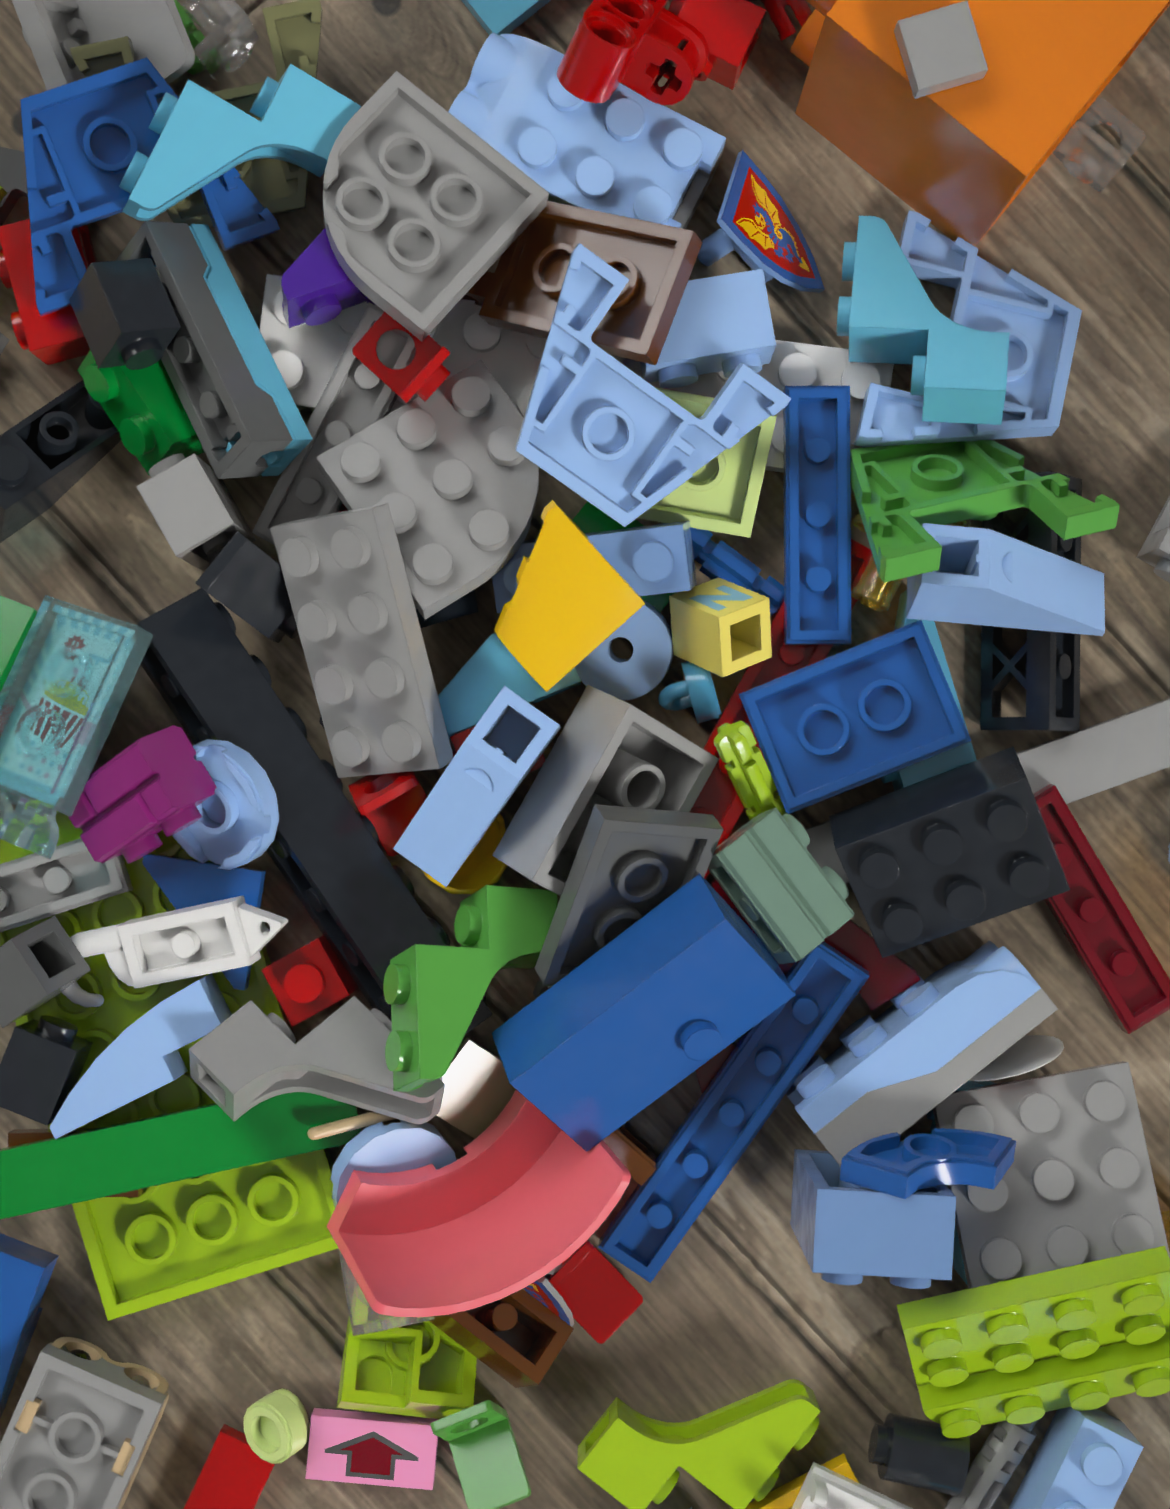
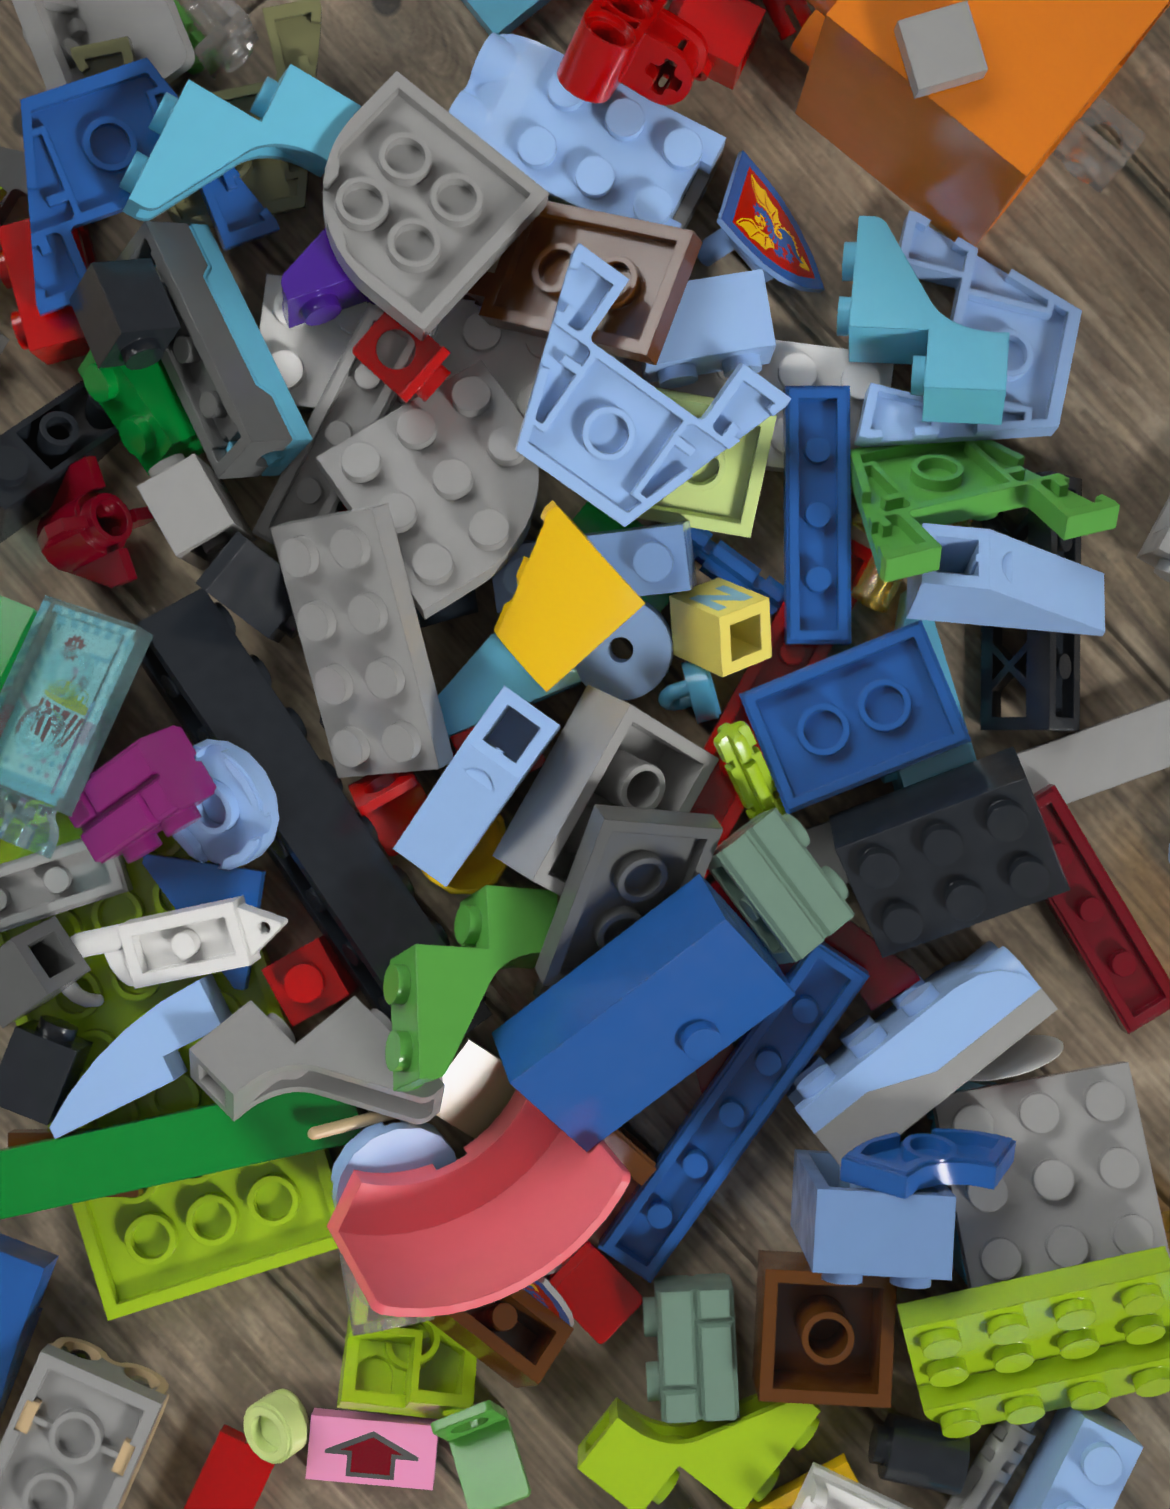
(84, 531): none -> dark red brick
(694, 1348): none -> sand green brick
(821, 1337): none -> reddish brown brick

